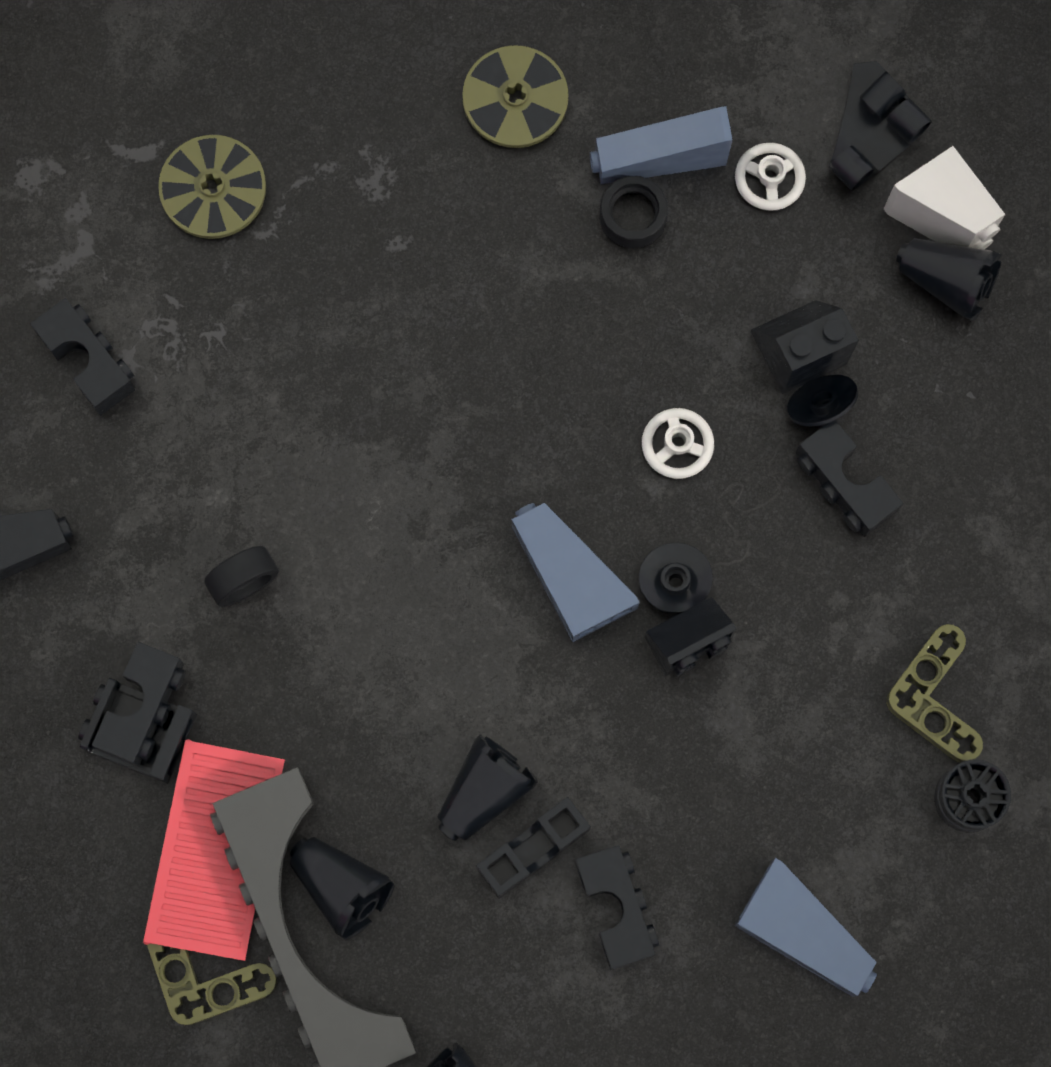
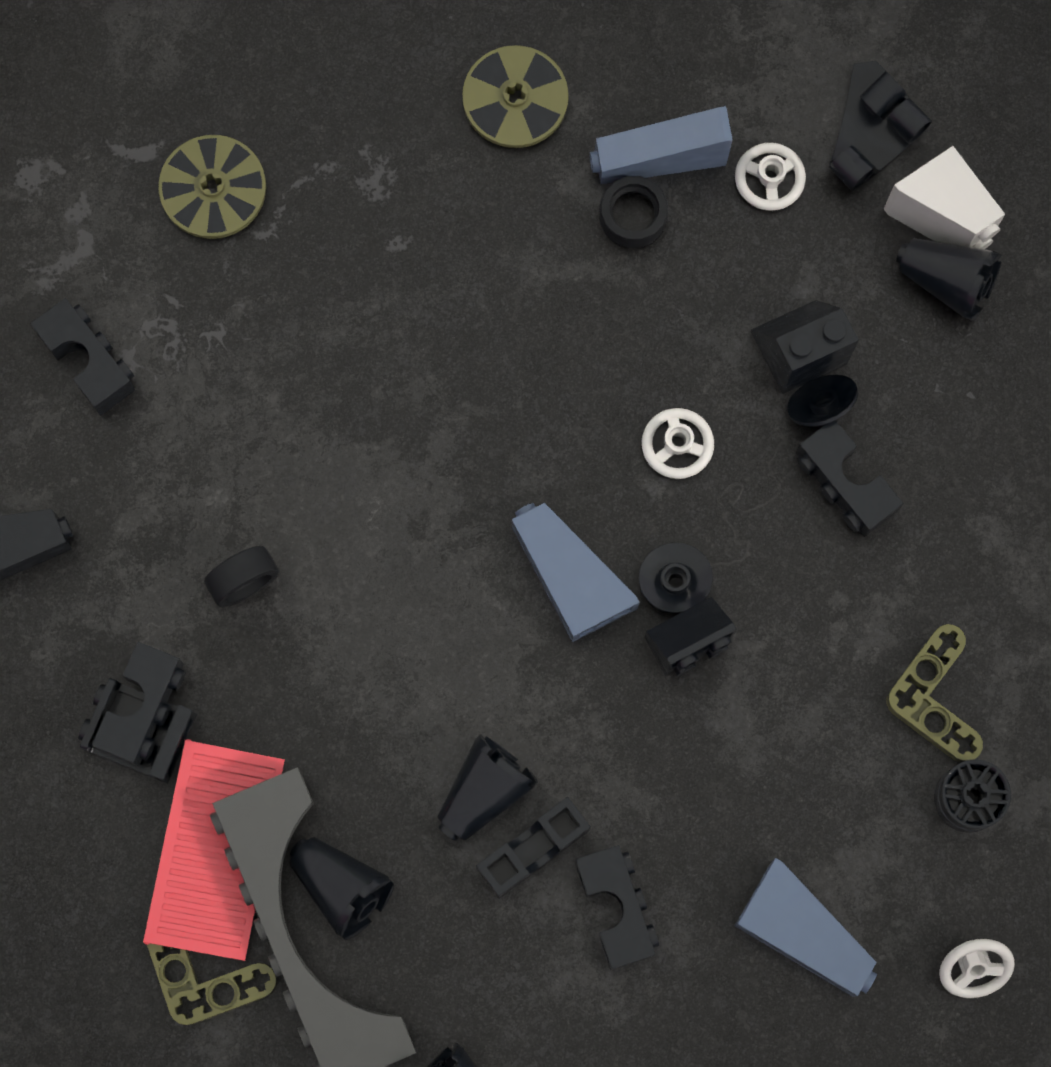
(974, 965): none -> white piece

